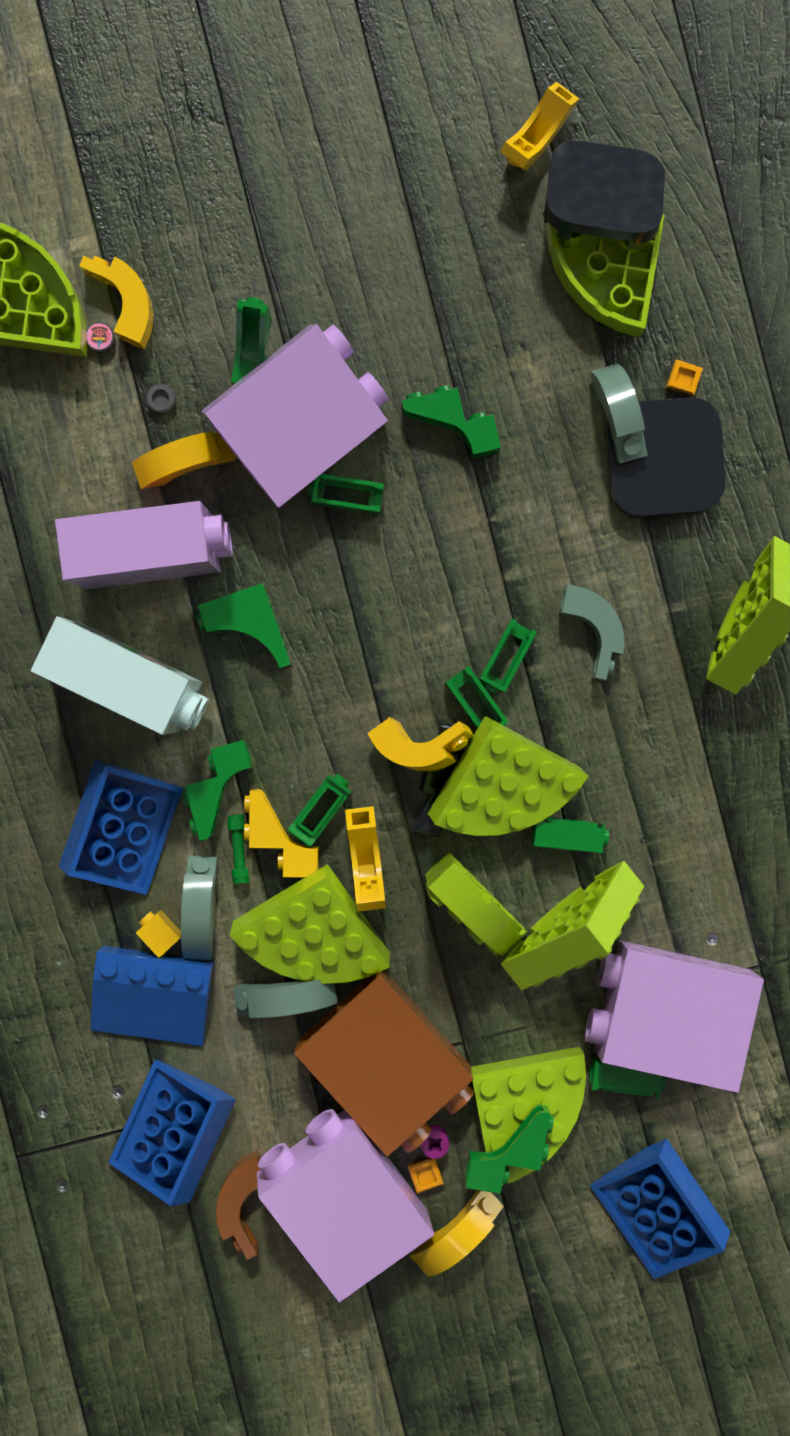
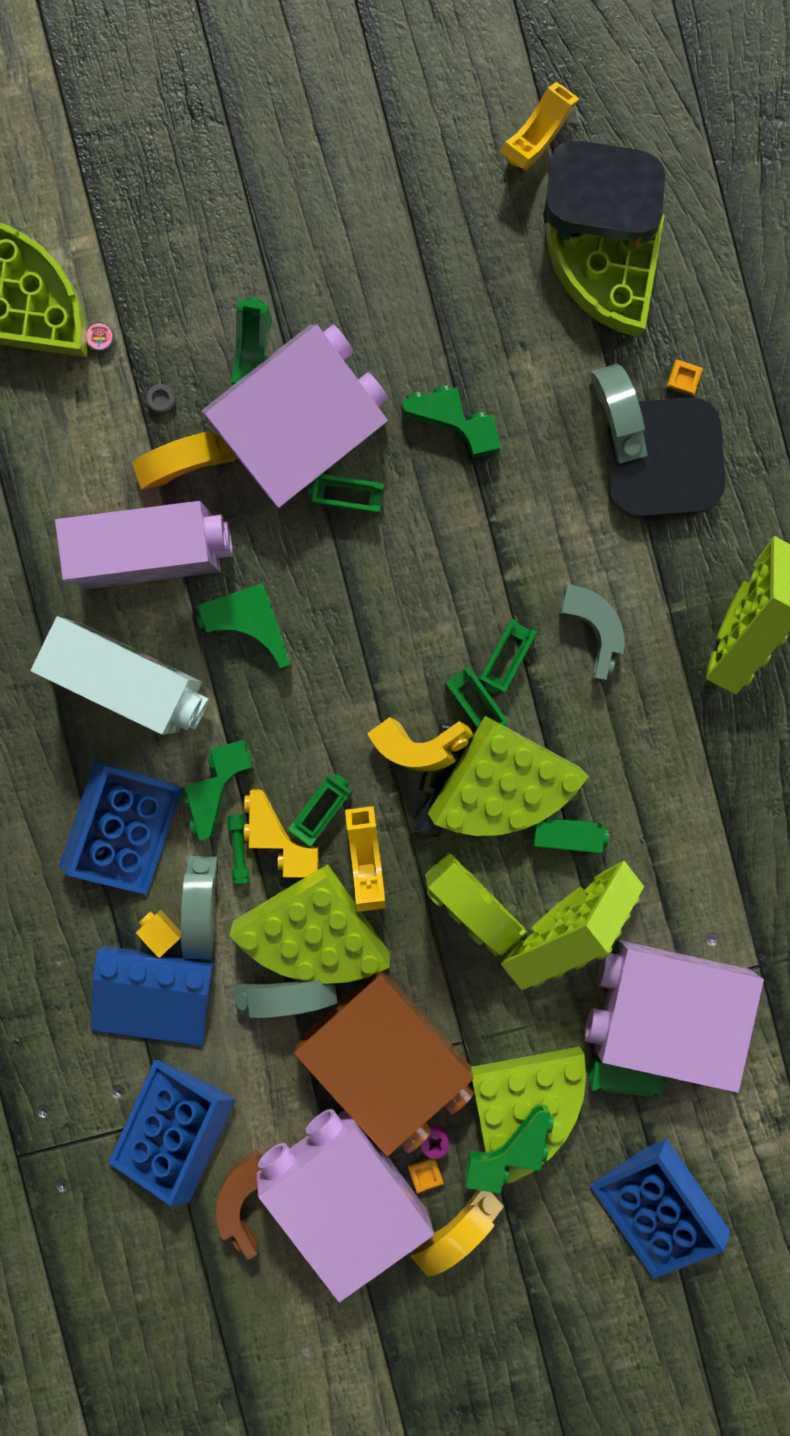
(137, 310): yellow arch -> none

